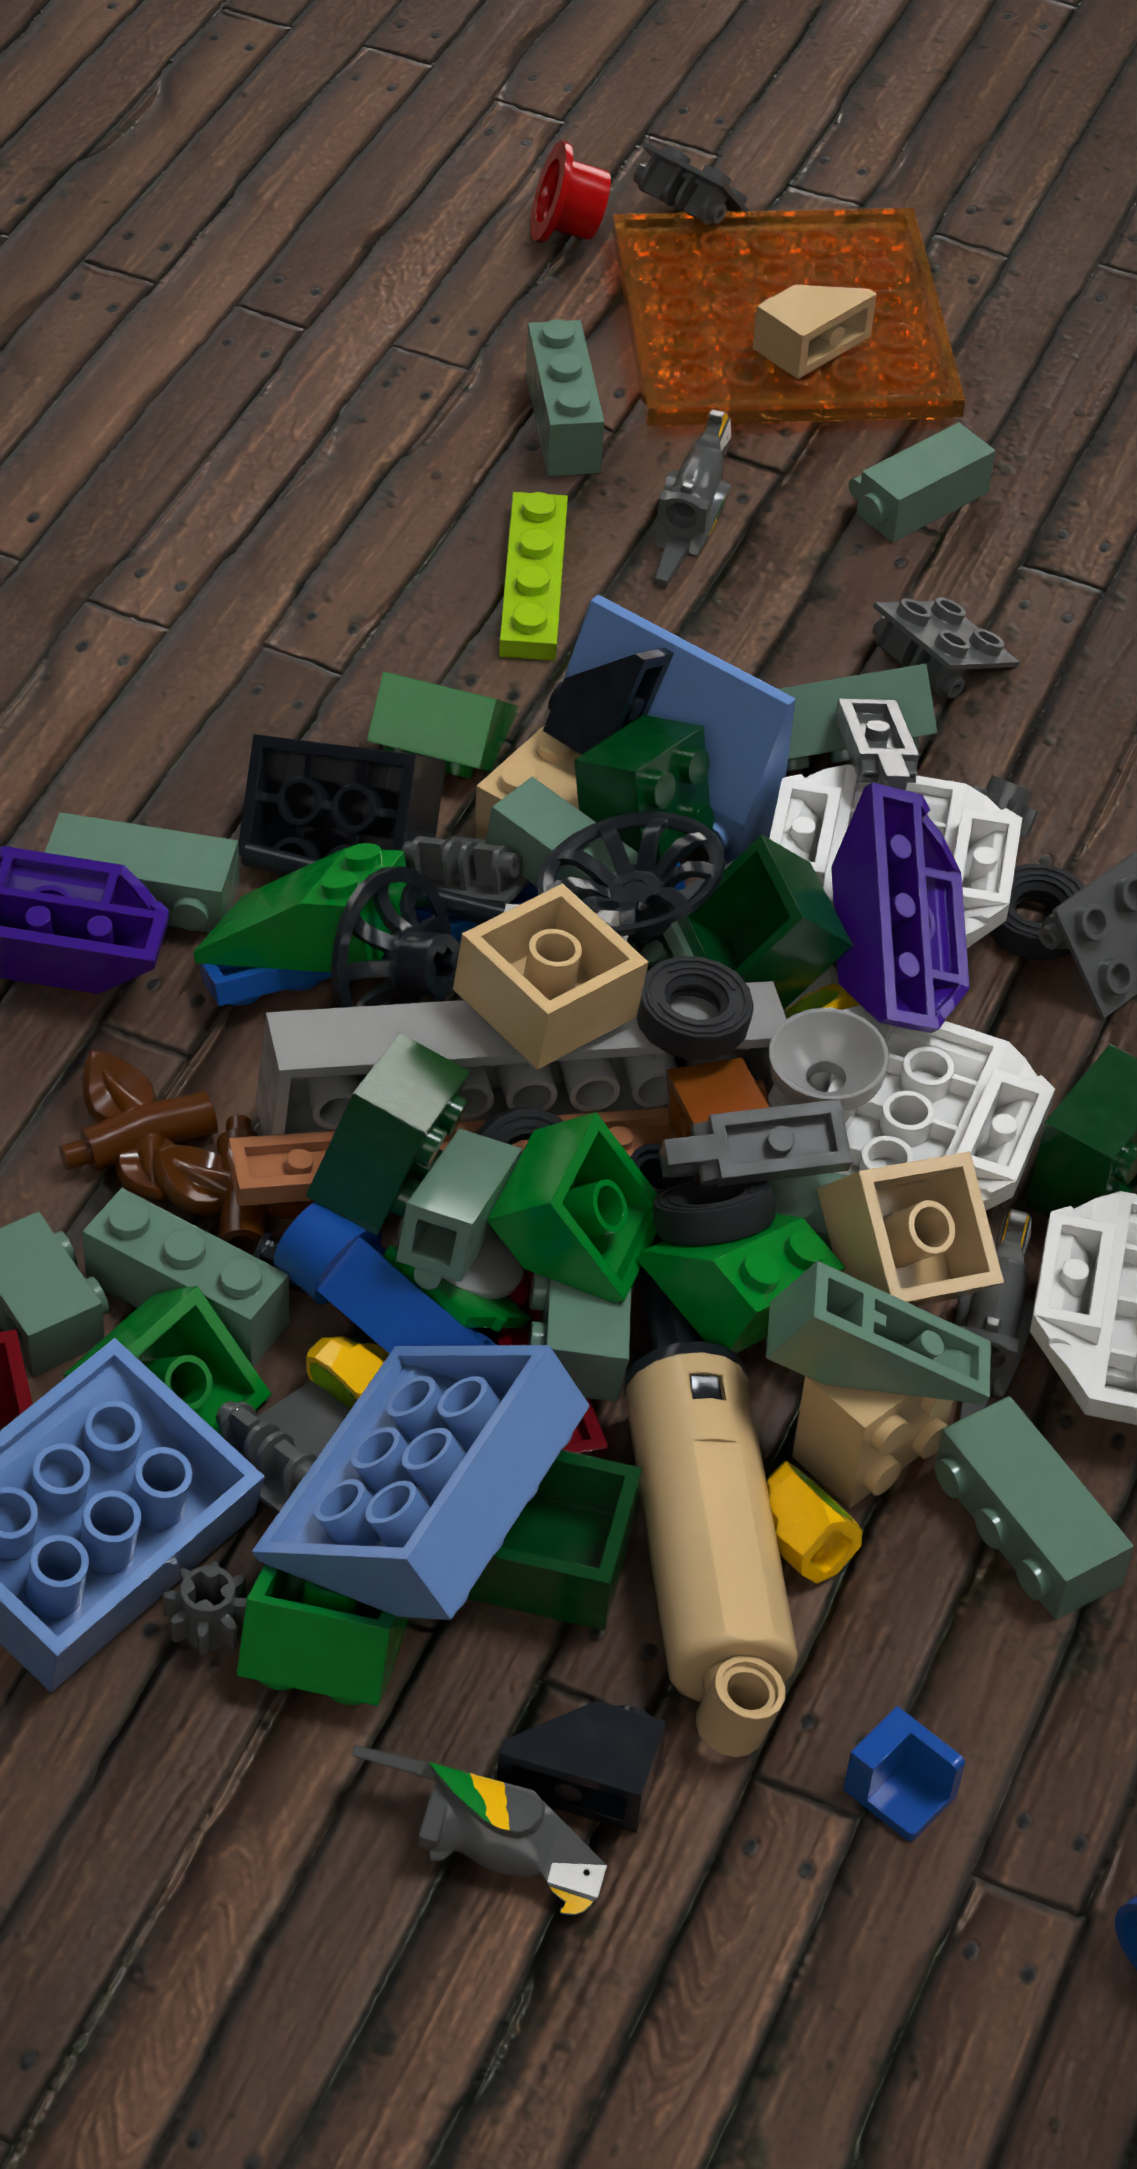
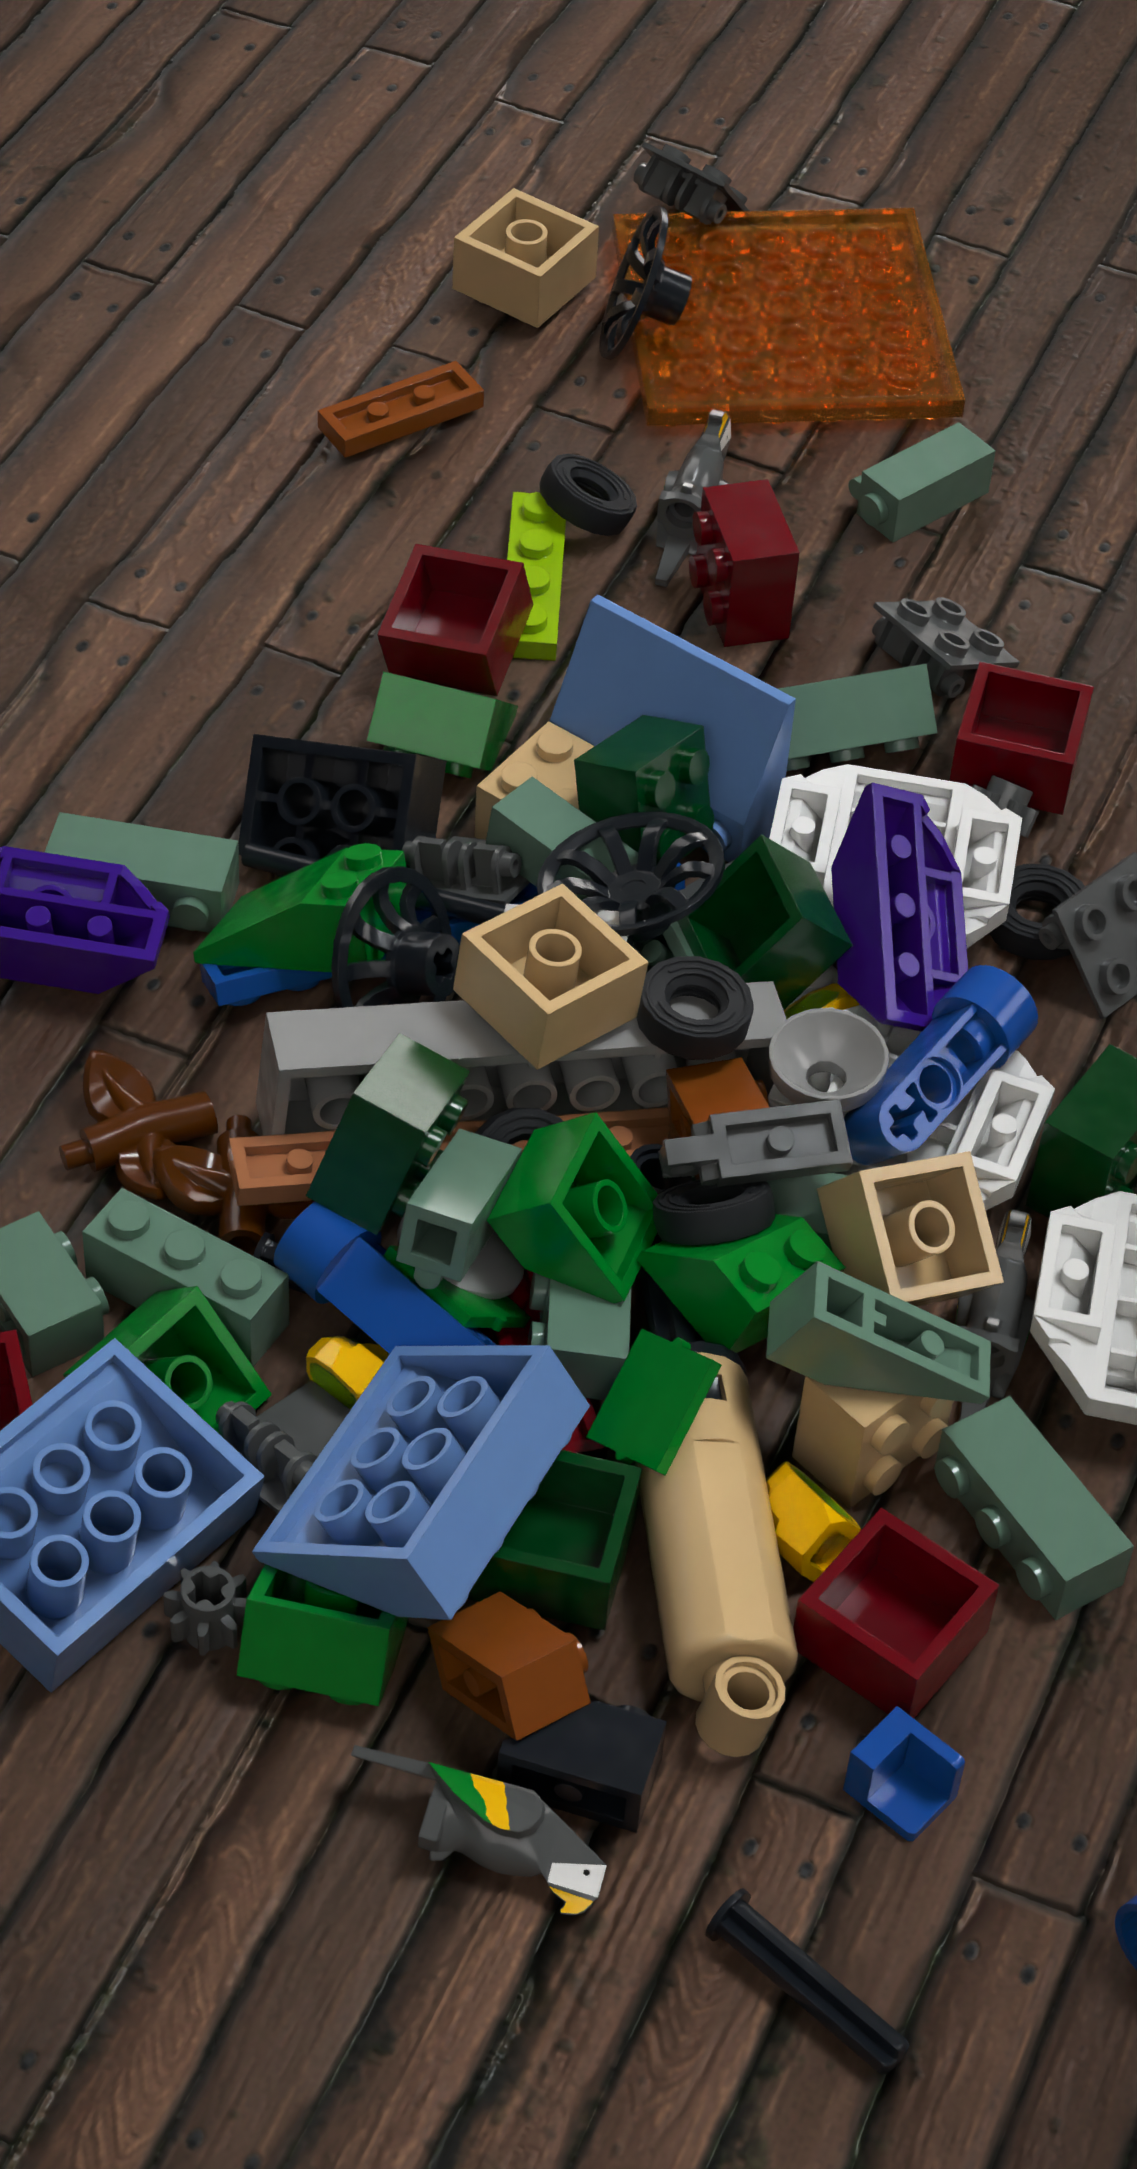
(400, 408): none -> dark orange plate
(456, 619): none -> dark red piece
(510, 1665): none -> dark orange brick
(525, 257): none -> tan brick
(564, 398): sand green brick -> none
(569, 196): red piece -> none
(588, 494): none -> black tyre
(605, 699): black slope -> none
(653, 1401): none -> green piece
(659, 296): none -> black wheel
(744, 563): none -> dark red piece
(807, 1983): none -> black axle
(812, 325): tan slope -> none
(878, 741): dark grey hinge -> none
(894, 1615): none -> dark red piece
(969, 1033): none -> blue beam
(1022, 732): none -> dark red piece

